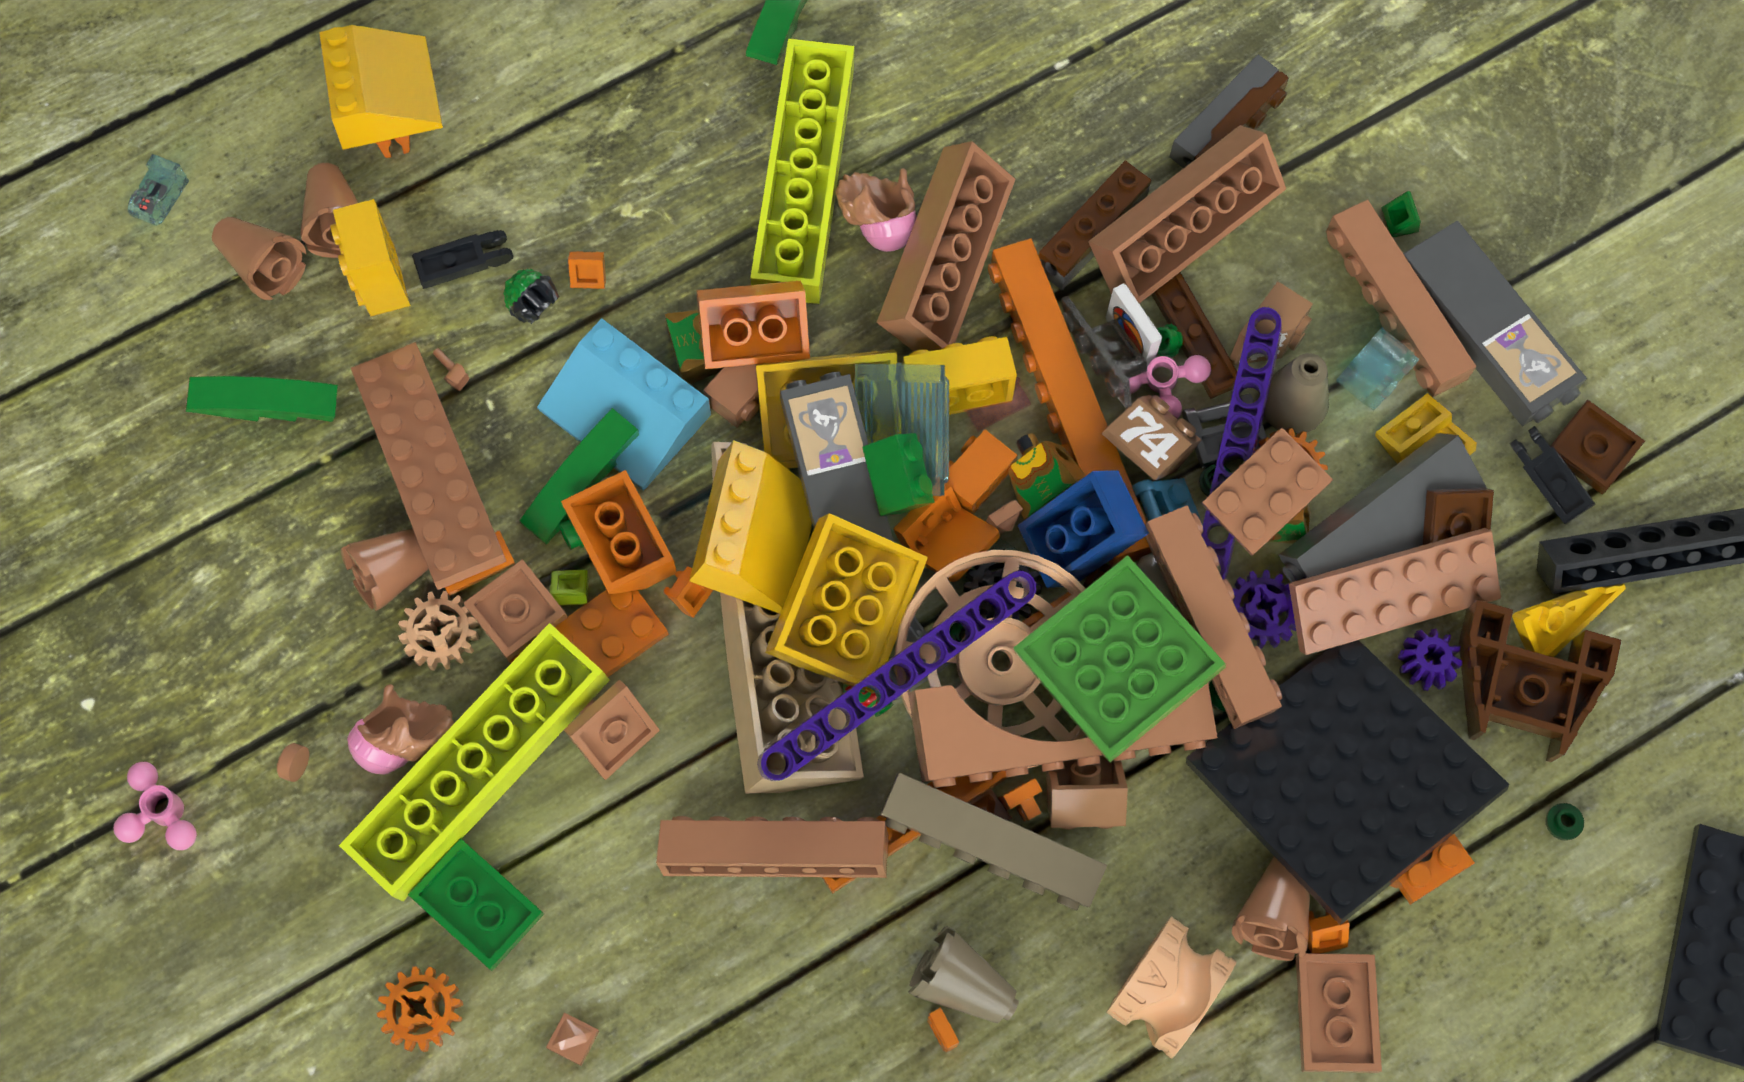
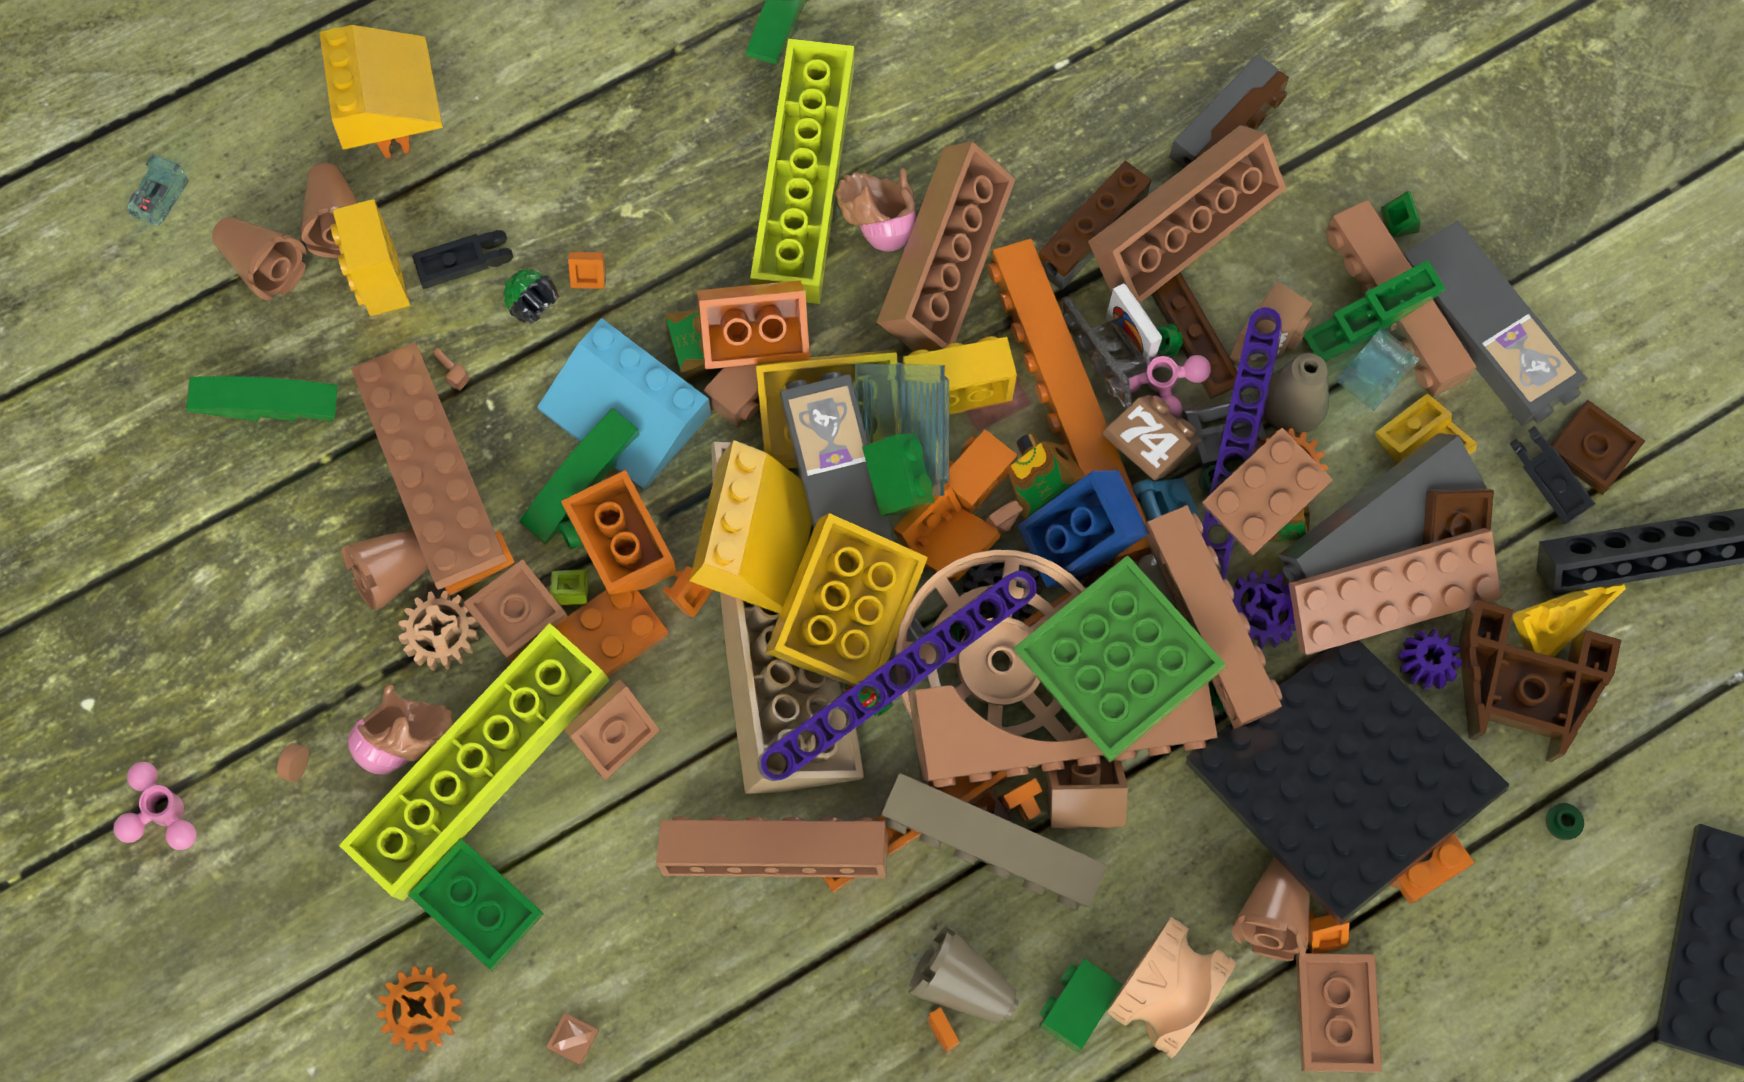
(1080, 1004): none -> green brick
(1378, 309): none -> green slope

